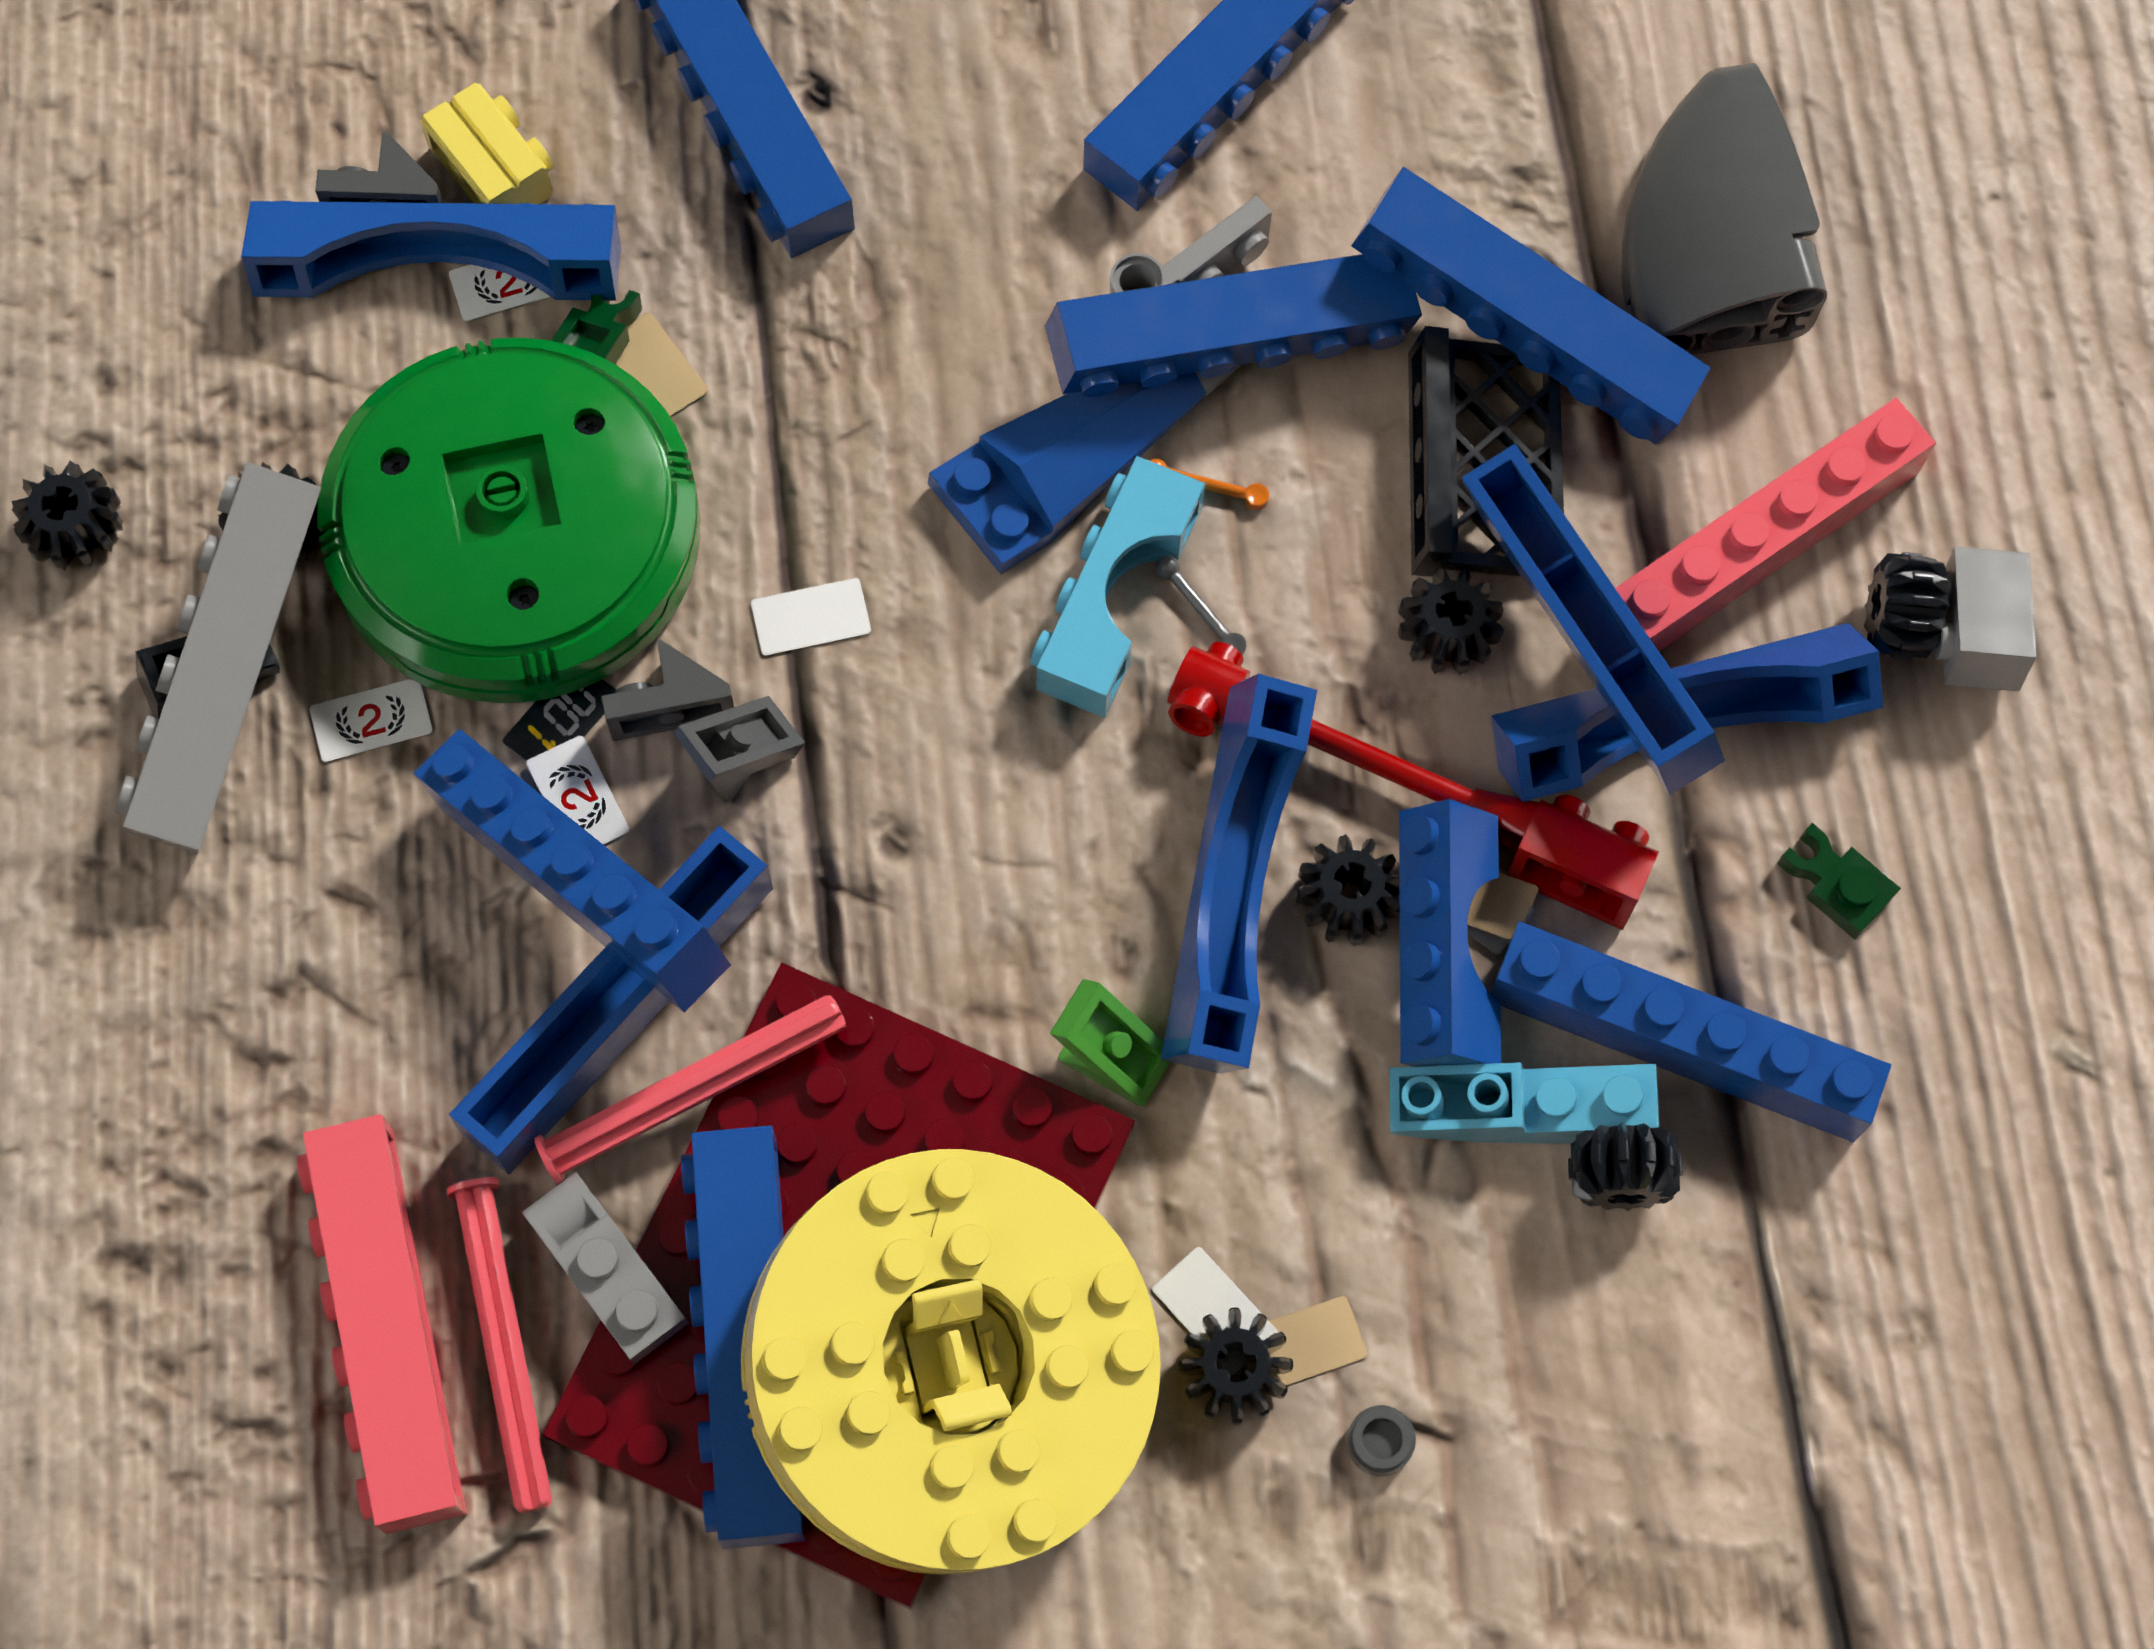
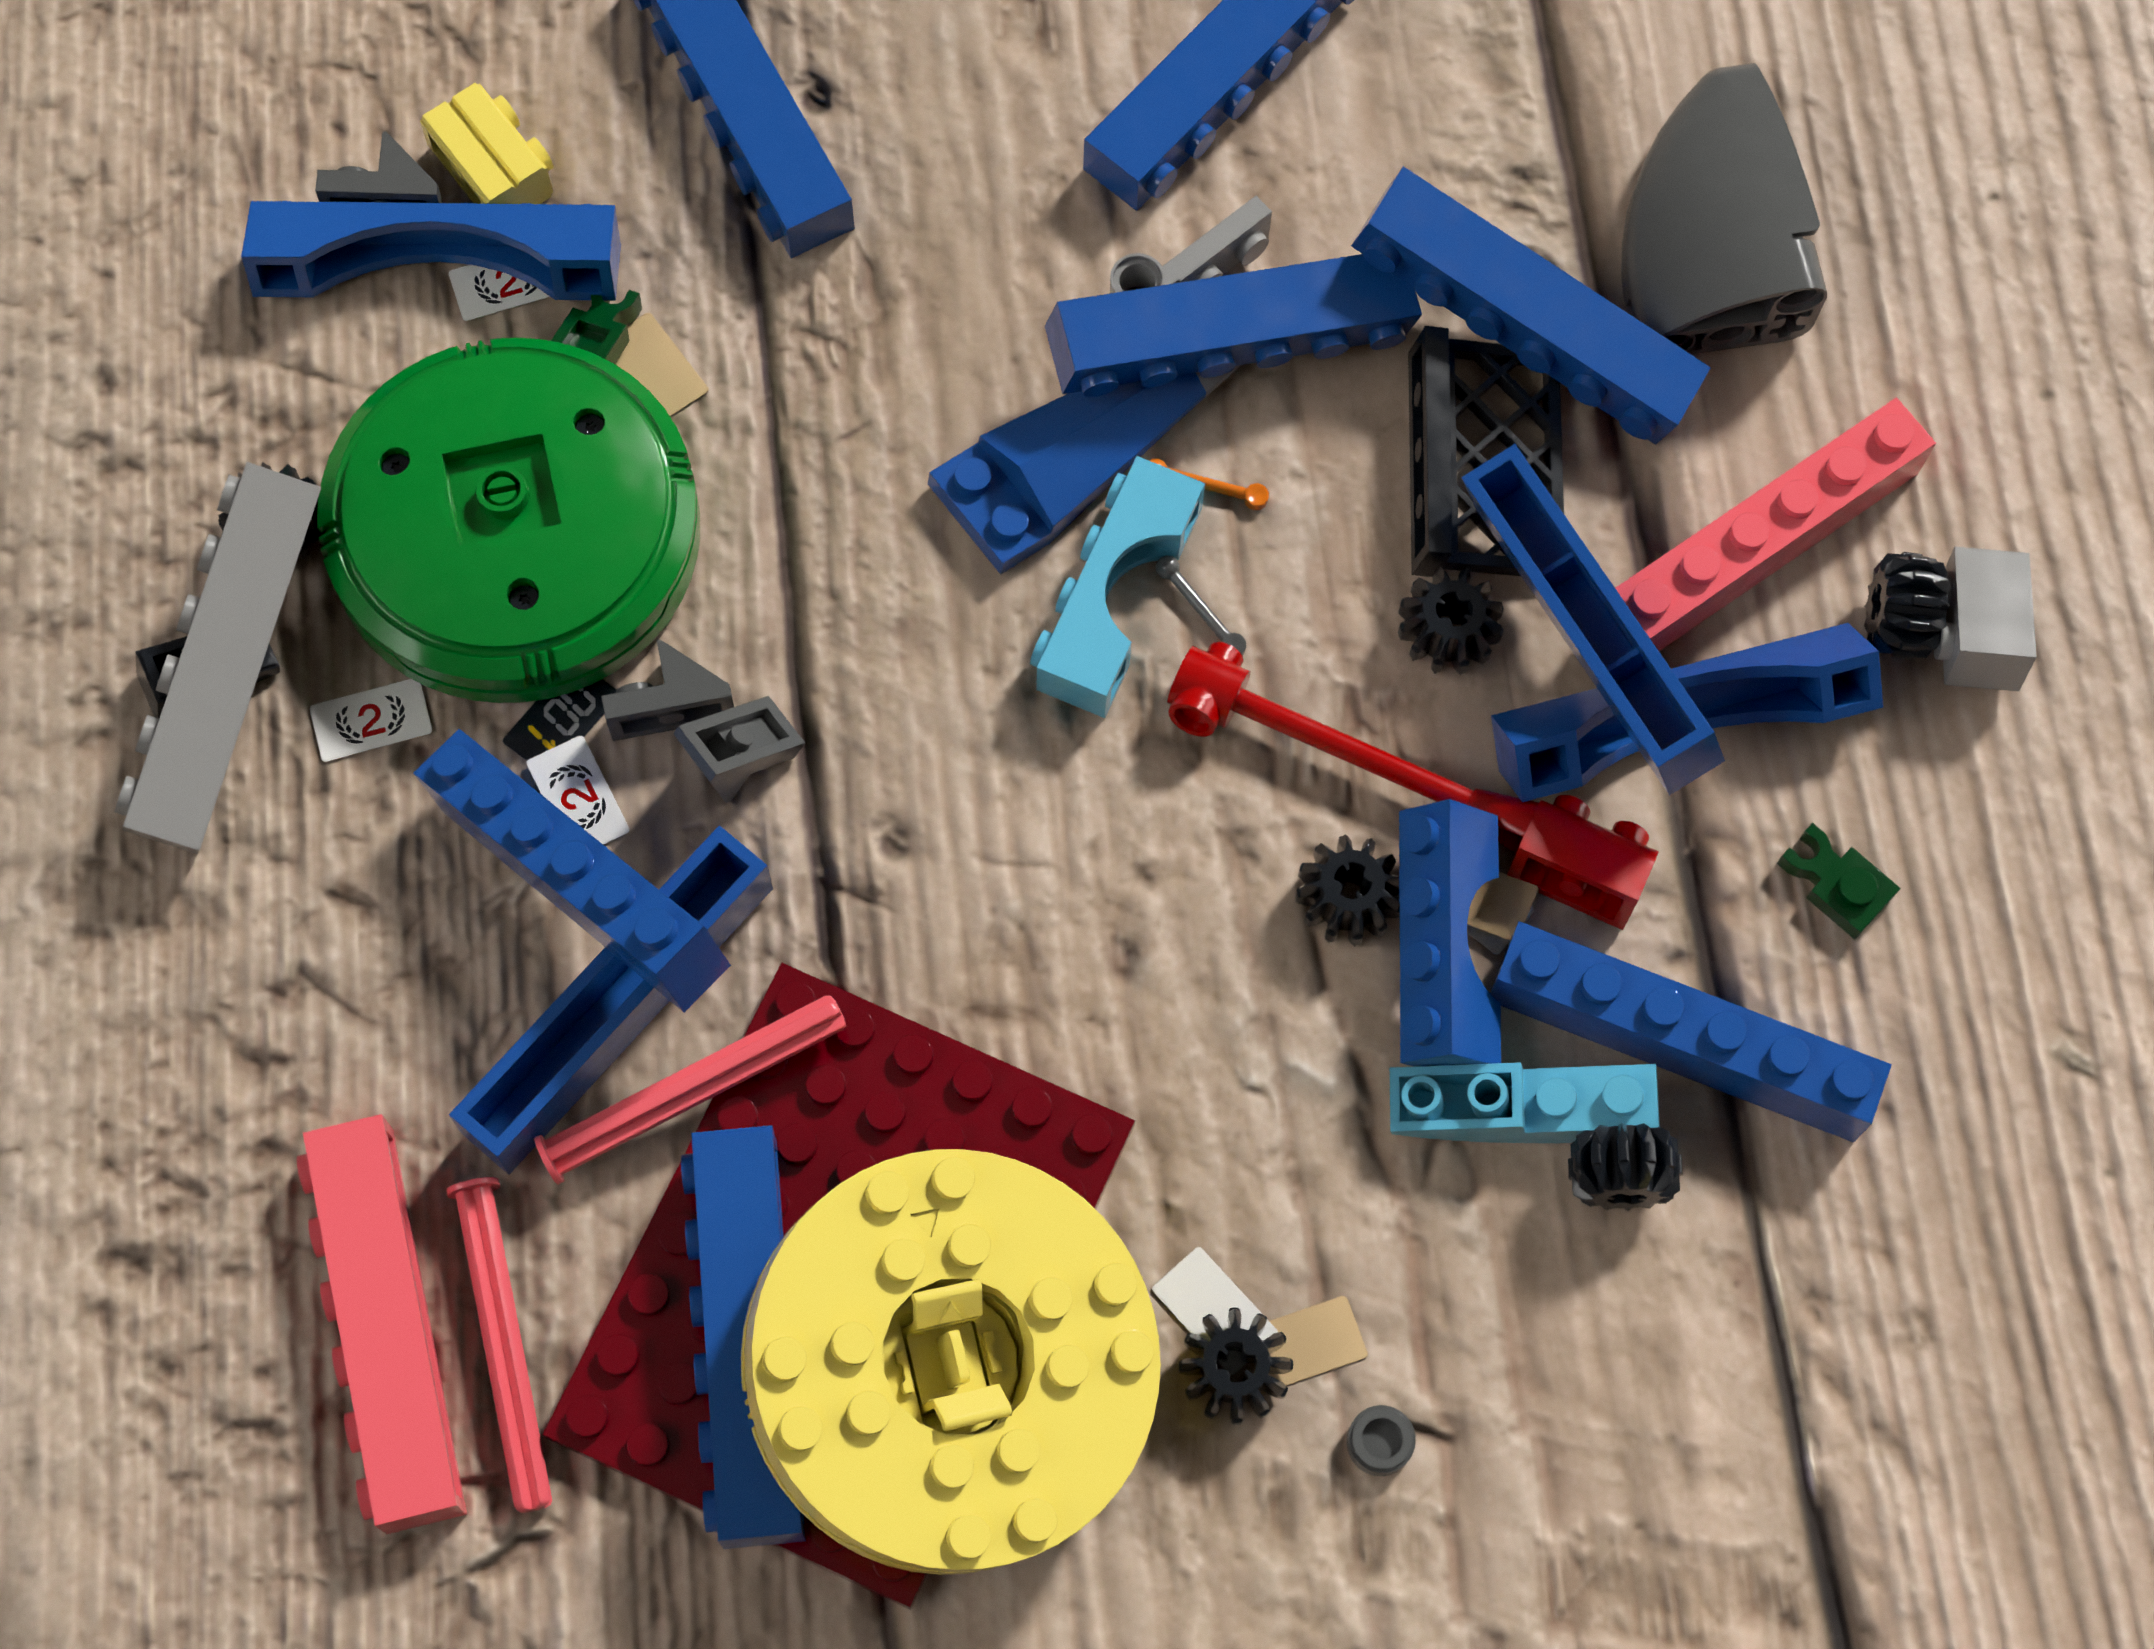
(67, 515): black gear -> none
(605, 1268): light grey plate -> none
(810, 616): white sticker -> none
(1109, 1043): bright green slope -> none
(1216, 975): blue arch -> none

